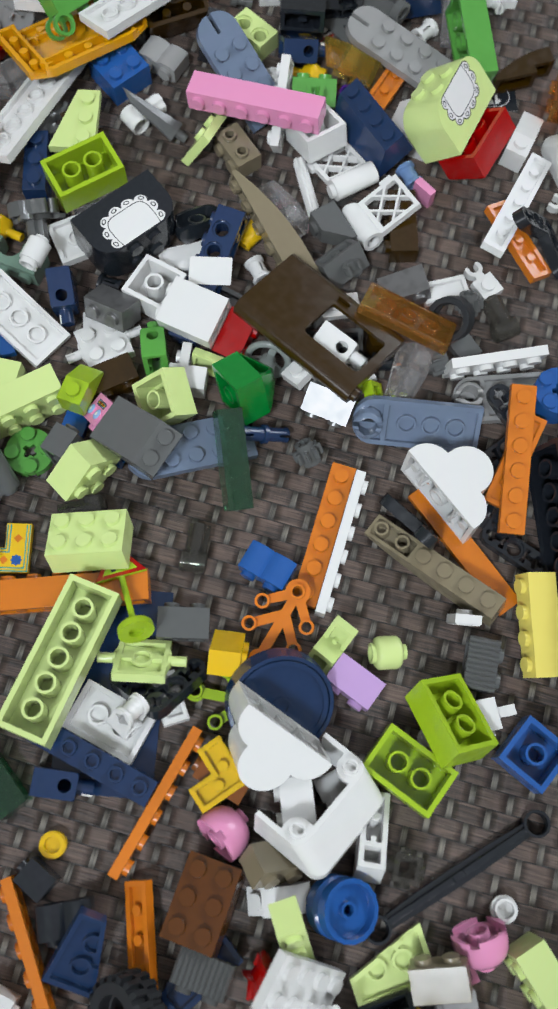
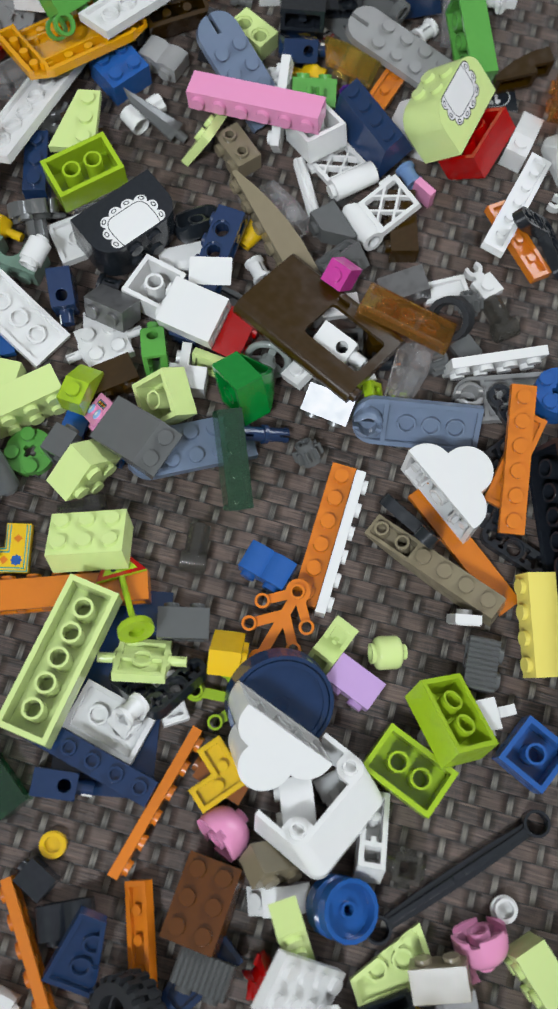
(341, 274): none -> dark pink brick

